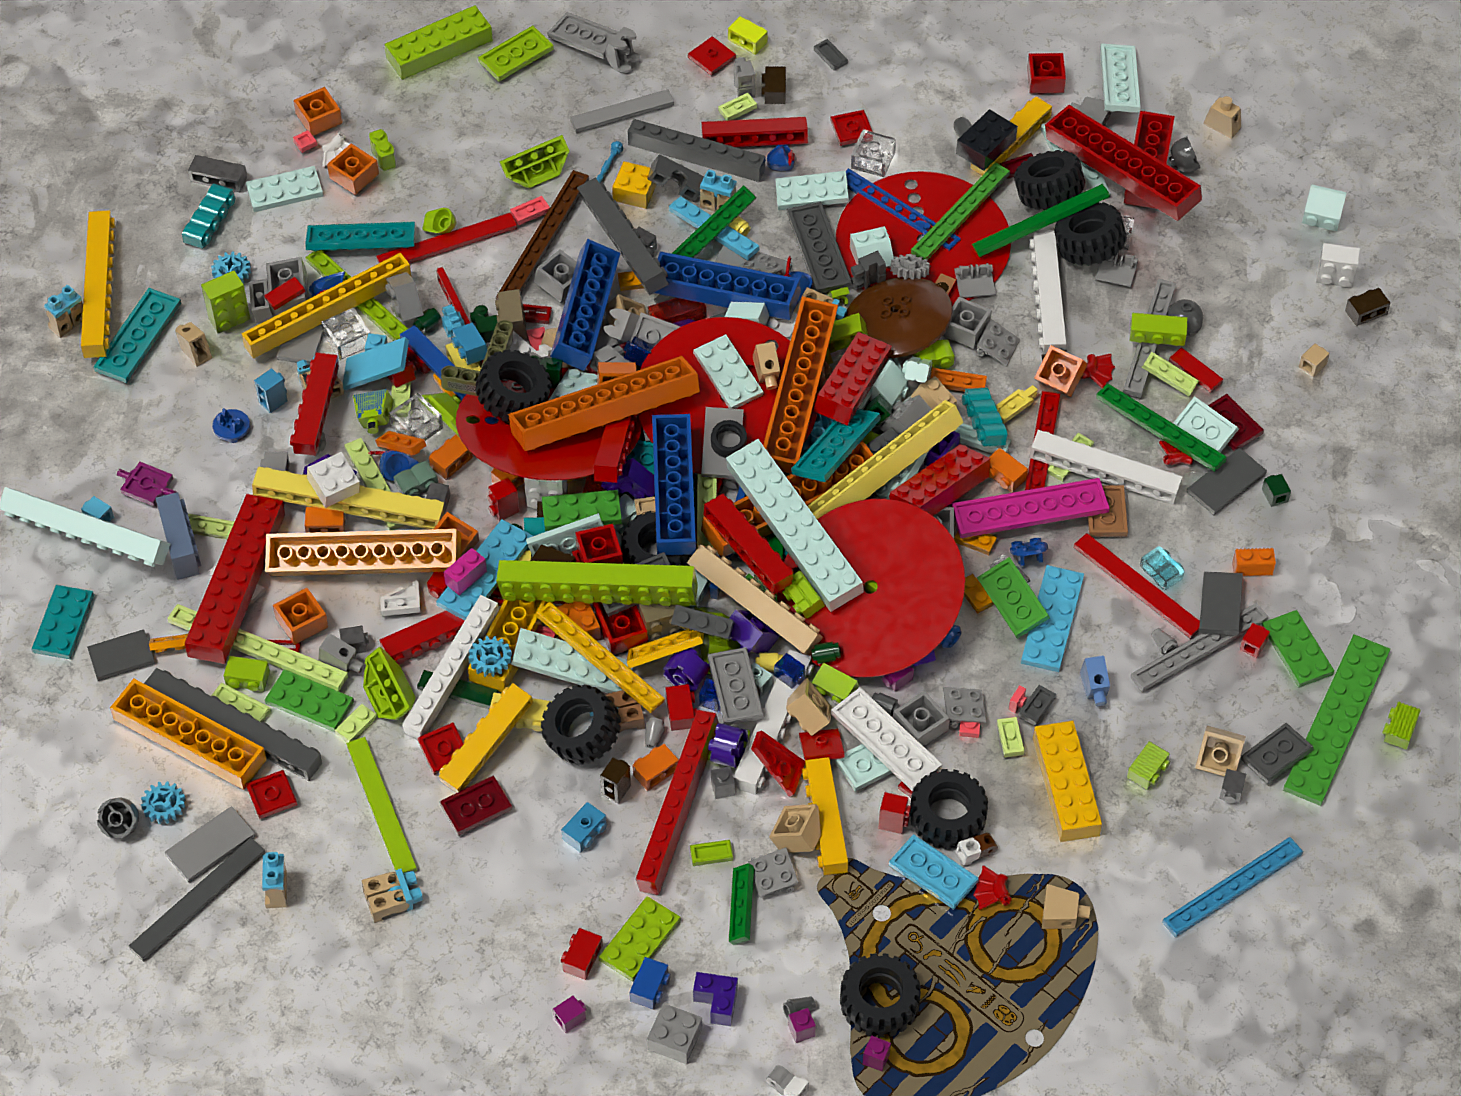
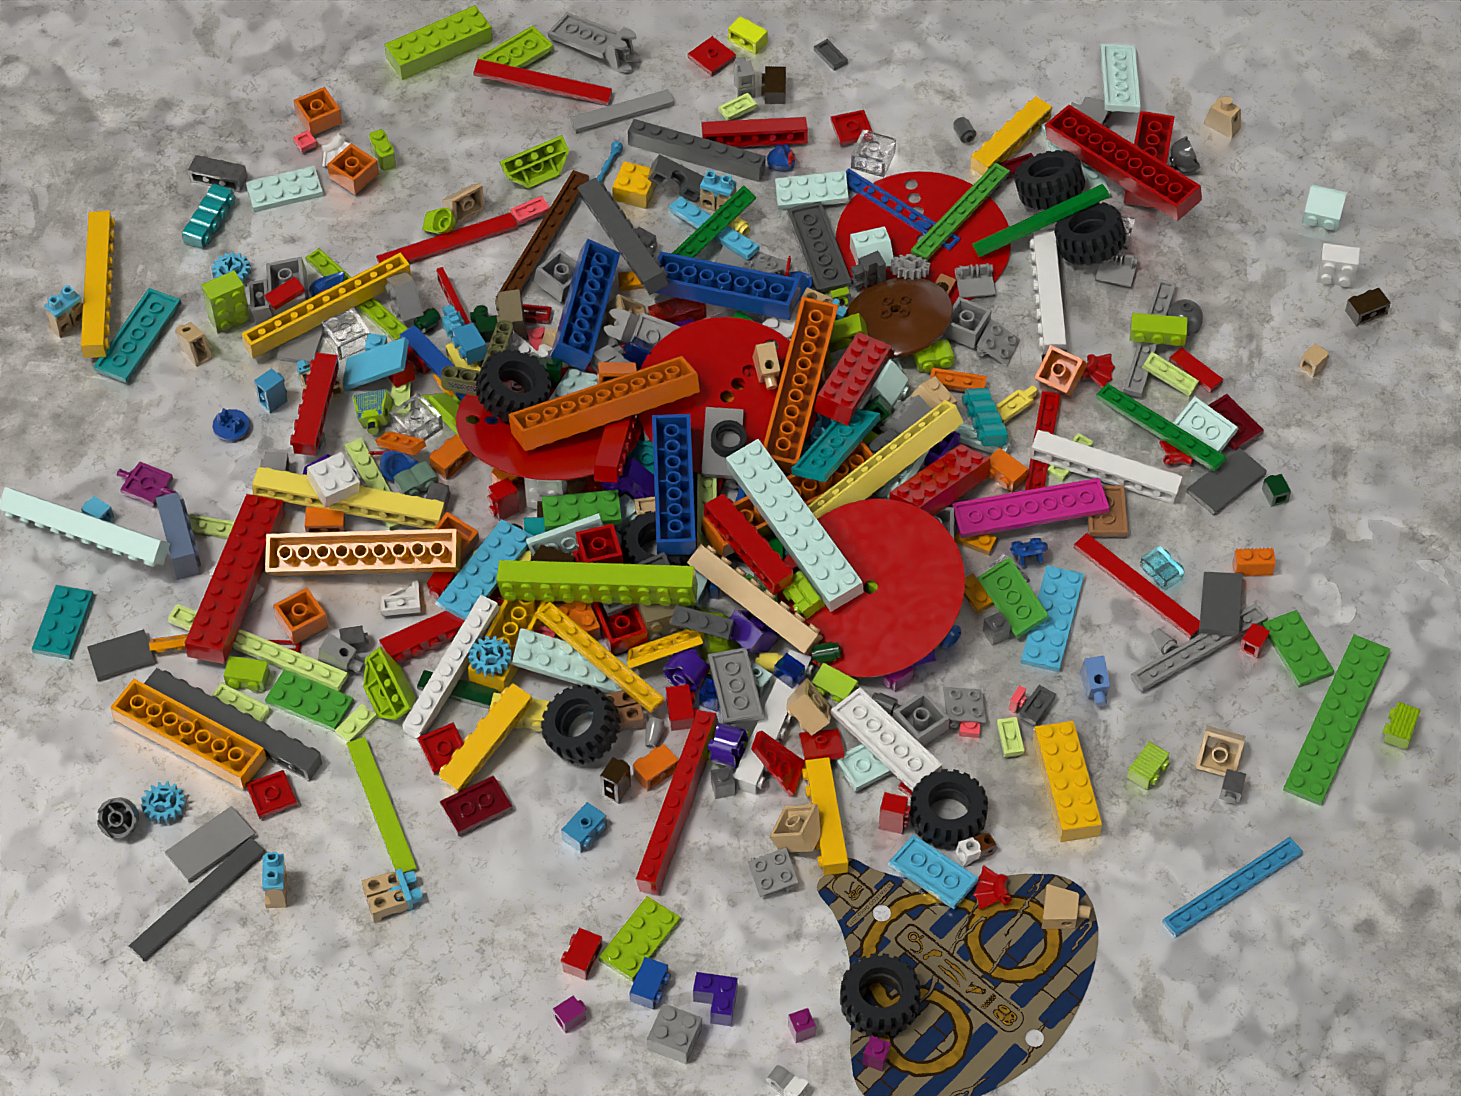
(360, 236): teal plate -> none
(465, 202): none -> tan slope
(465, 571): dark pink brick -> none
(542, 82): none -> red tile
(711, 852): lime tile -> none
(728, 372): light aqua plate -> none
(741, 904): green plate -> none
(748, 310): light aqua brick -> none
(798, 1004): dark grey cone -> none
(917, 369): light aqua brick -> none
(986, 140): black brick -> none
(996, 628): none -> flat silver brick
(1046, 73): red brick -> none
(1277, 753): dark grey tile -> none

